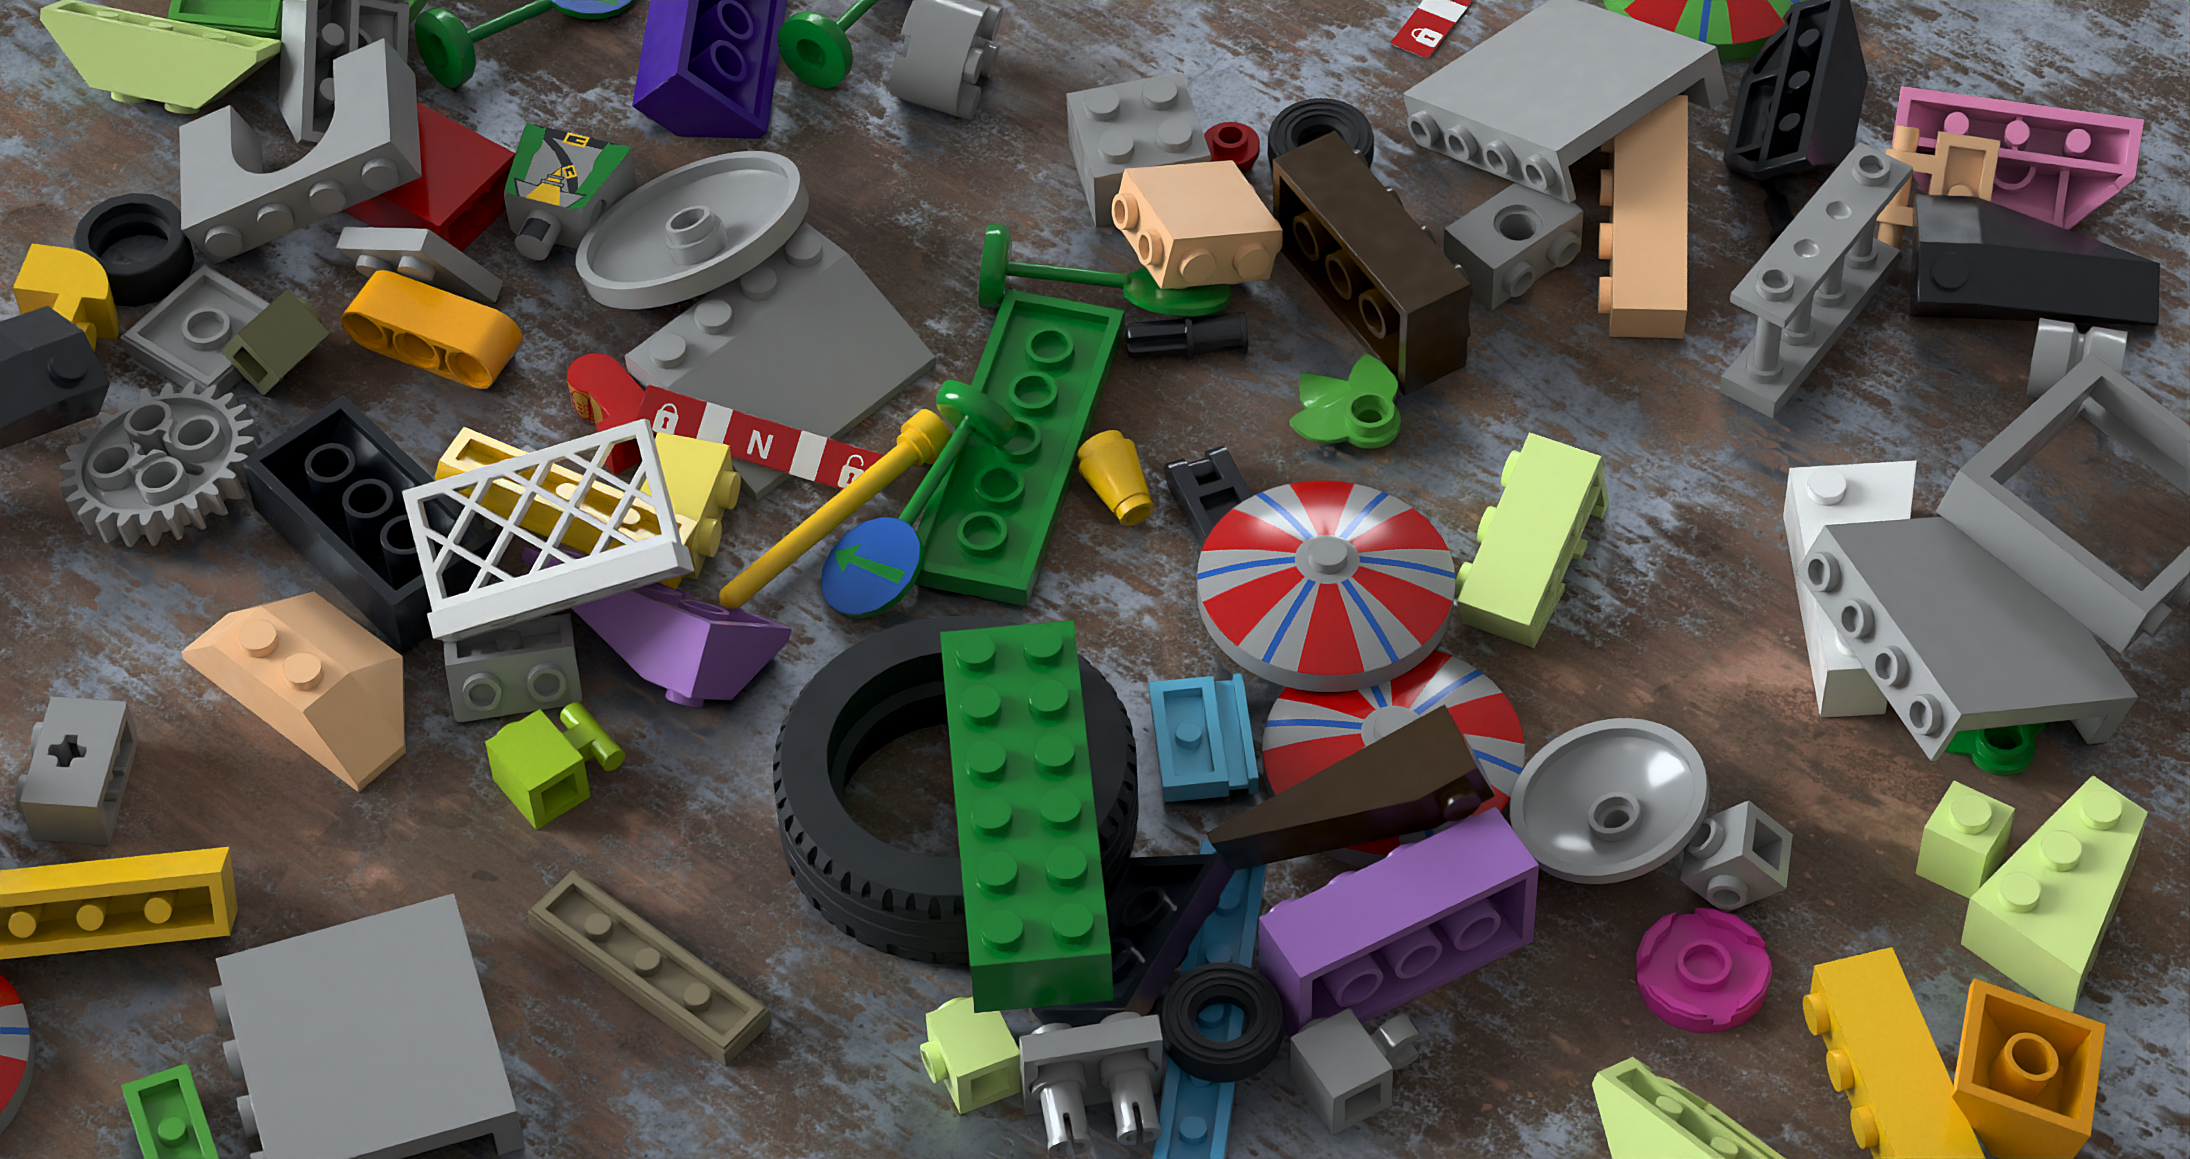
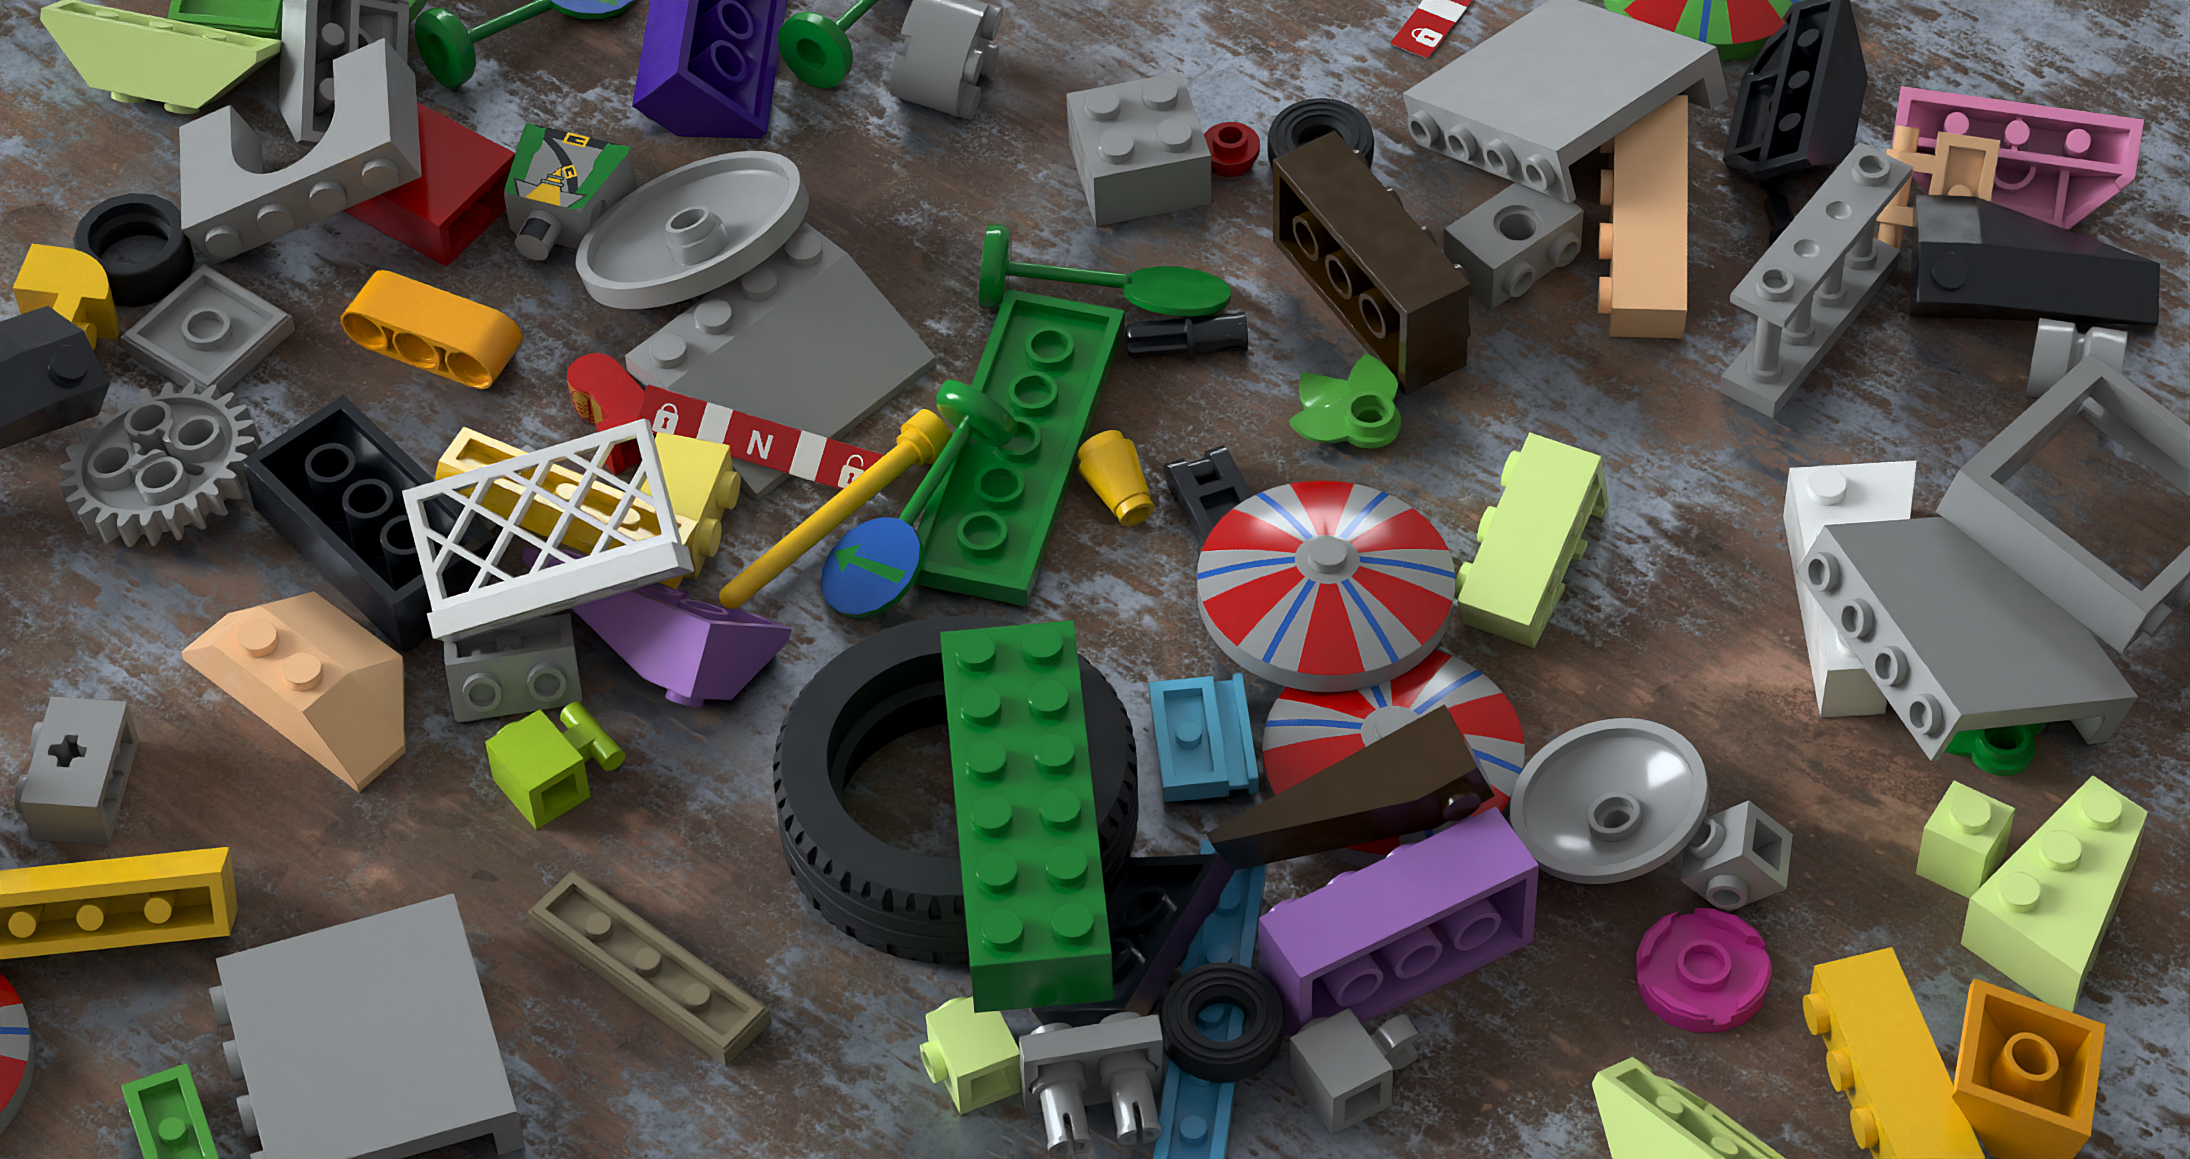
(276, 341): olive brick -> none
(420, 257): light grey wing -> none
(1197, 224): light nougat brick -> none

